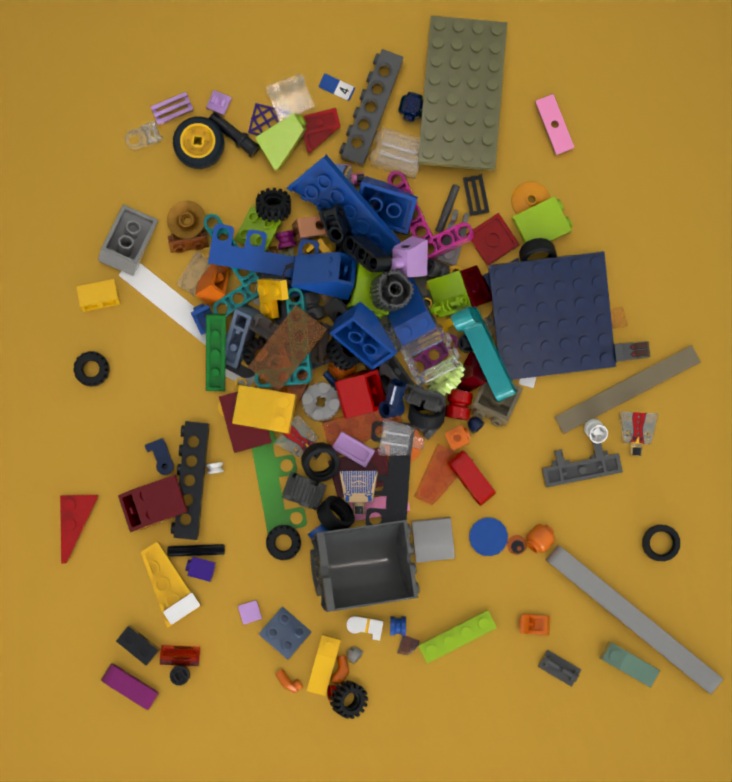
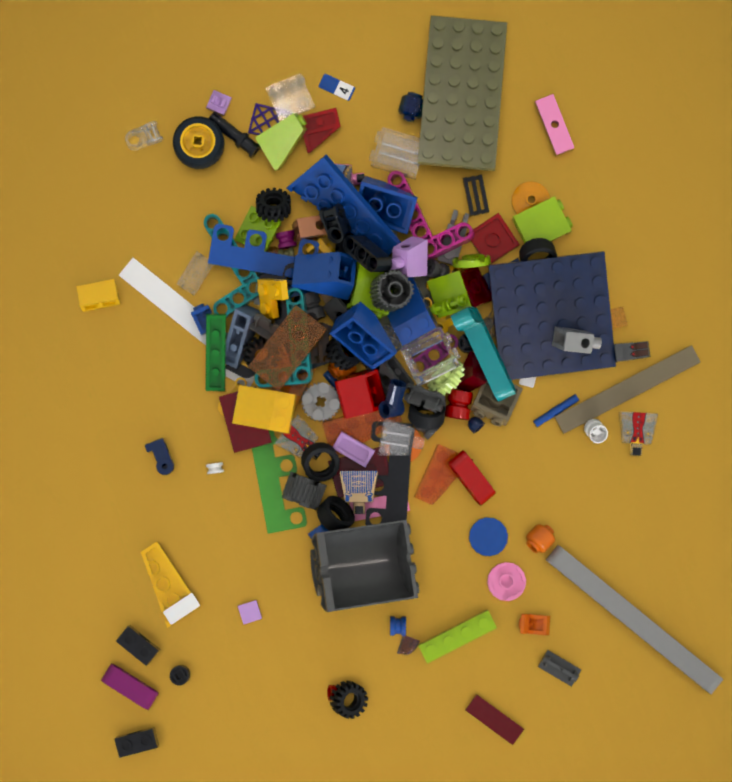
(73, 517): red wing -> none
(103, 368): black tyre -> none
(127, 240): light grey slope -> none
(136, 742): none -> black brick
(153, 503): dark red slope -> none
(171, 108): lavender tile -> none
(179, 213): pearl gold dish -> none
(180, 245): dark orange hinge -> none
(180, 655): clear red tile -> none
(196, 550): black axle -> none
(200, 568): dark purple brick -> none
(201, 431): black brick -> none
(213, 283): orange slope -> none
(279, 554): black tyre -> none
(285, 633): sand blue hinge -> none
(287, 683): orange arm -> none
(323, 665): yellow slope -> none
(342, 671): orange arm -> none
(354, 654): light grey hinge -> none
(361, 624): white leg -> none
(383, 60): dark grey brick -> none
(433, 539): light grey slope -> none
(447, 208): dark grey piece -> none
(458, 437): orange bracket -> none
(471, 261): none -> lime tile
(494, 719): none -> dark red tile
(506, 581): none -> bright pink tile
(516, 544): clear orange tile -> none
(556, 410): none -> blue piece
(575, 340): none -> light grey torso
(598, 465): dark grey hinge -> none
(629, 664): sand green slope -> none
(661, 528): black tyre -> none

